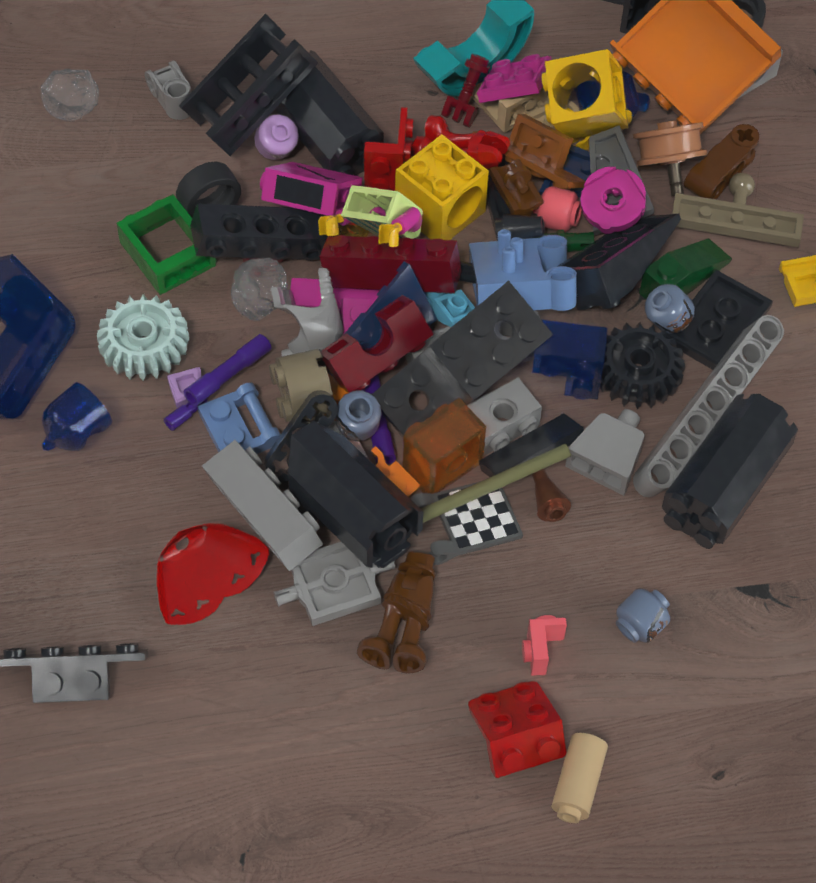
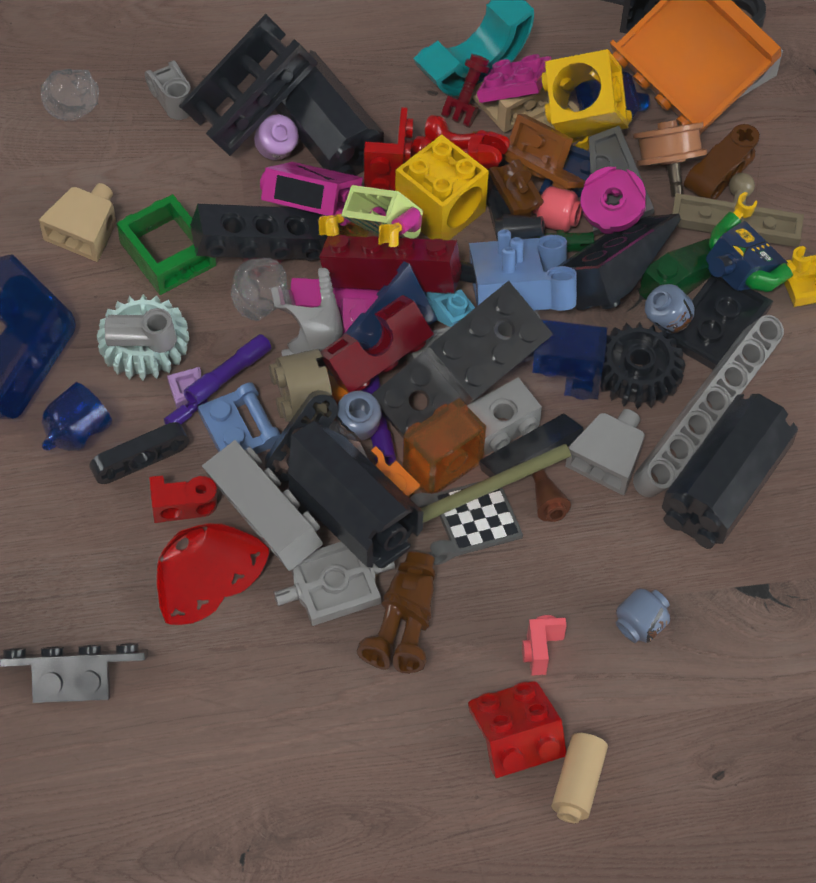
(81, 221): none -> tan torso
(139, 453): none -> black beam
(140, 330): none -> light grey piece
(182, 499): none -> red leg
(206, 177): black tyre -> none
(746, 257): none -> torso

